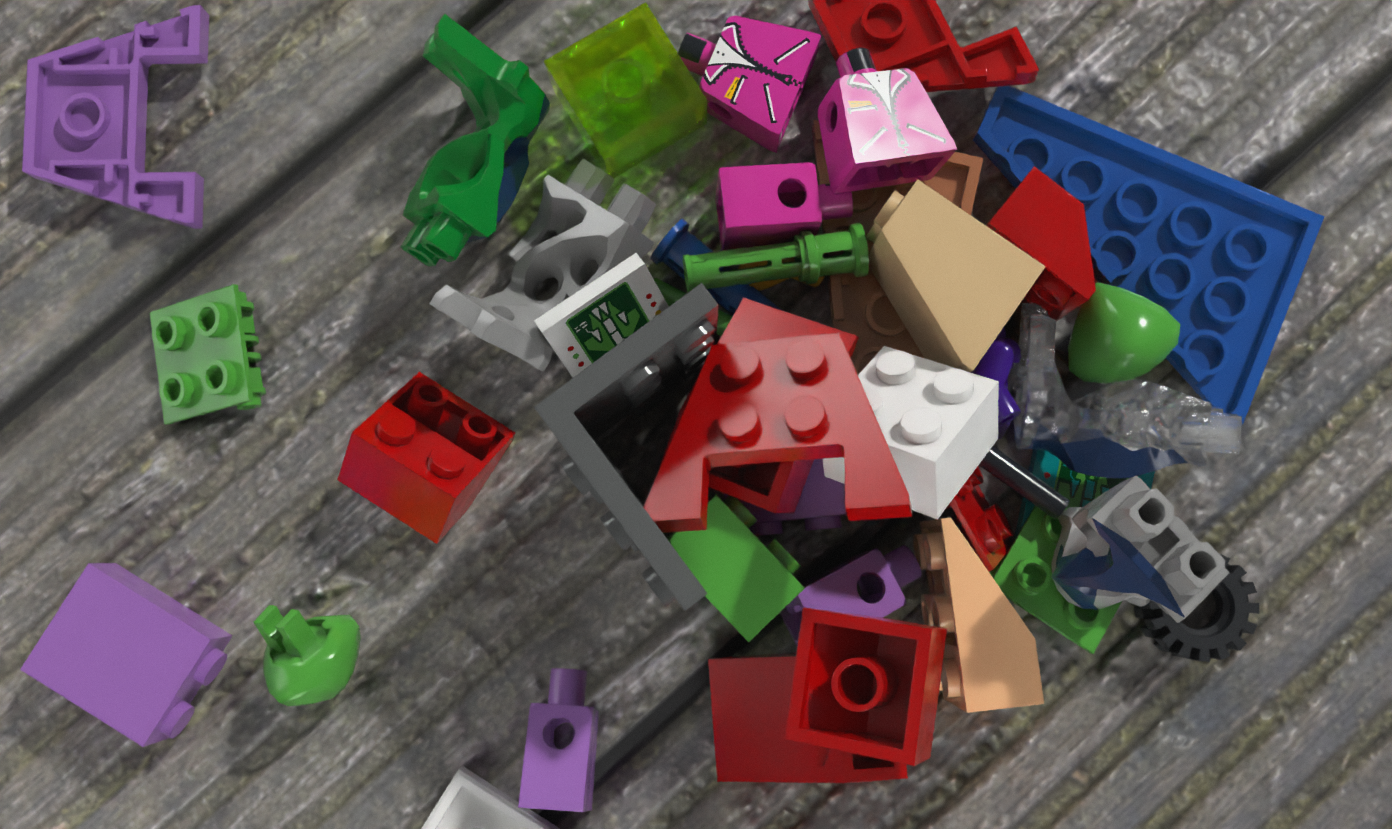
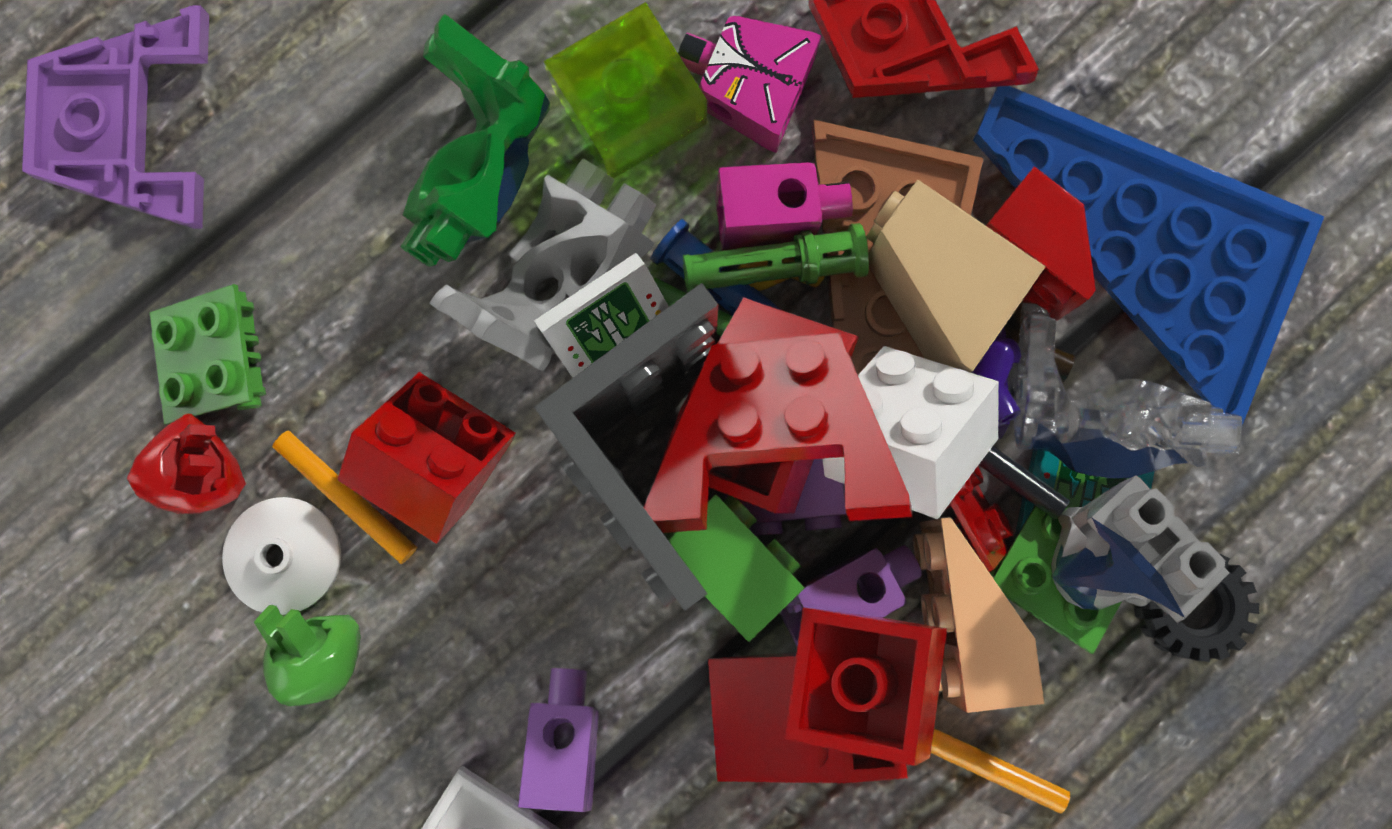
(128, 654): medium lavender brick -> none
(186, 469): none -> red piece
(308, 548): none -> white dish
(344, 498): none -> light orange bar
(880, 127): torso -> none
(1000, 772): none -> light orange bar
(1119, 336): bright green piece -> none

